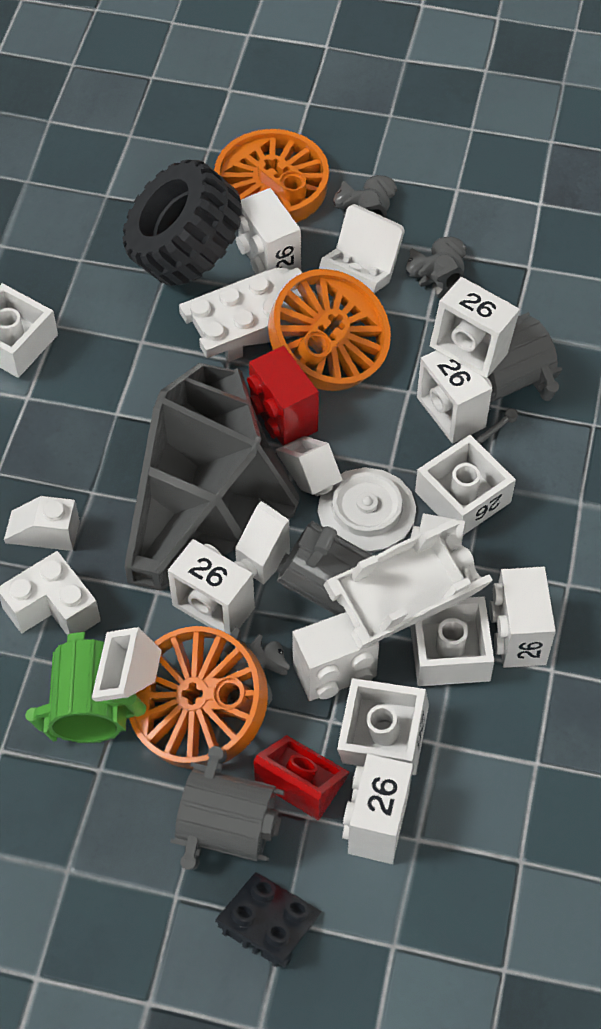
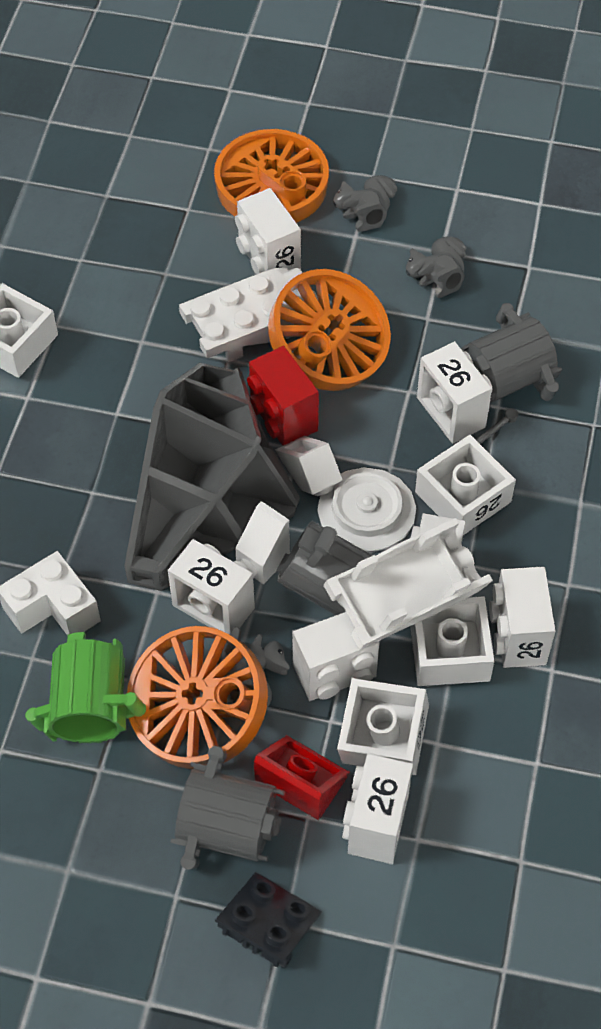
(44, 524): white slope -> none
(126, 664): white slope -> none
(182, 222): black tyre -> none
(366, 248): white bracket -> none
(474, 327): white brick -> none

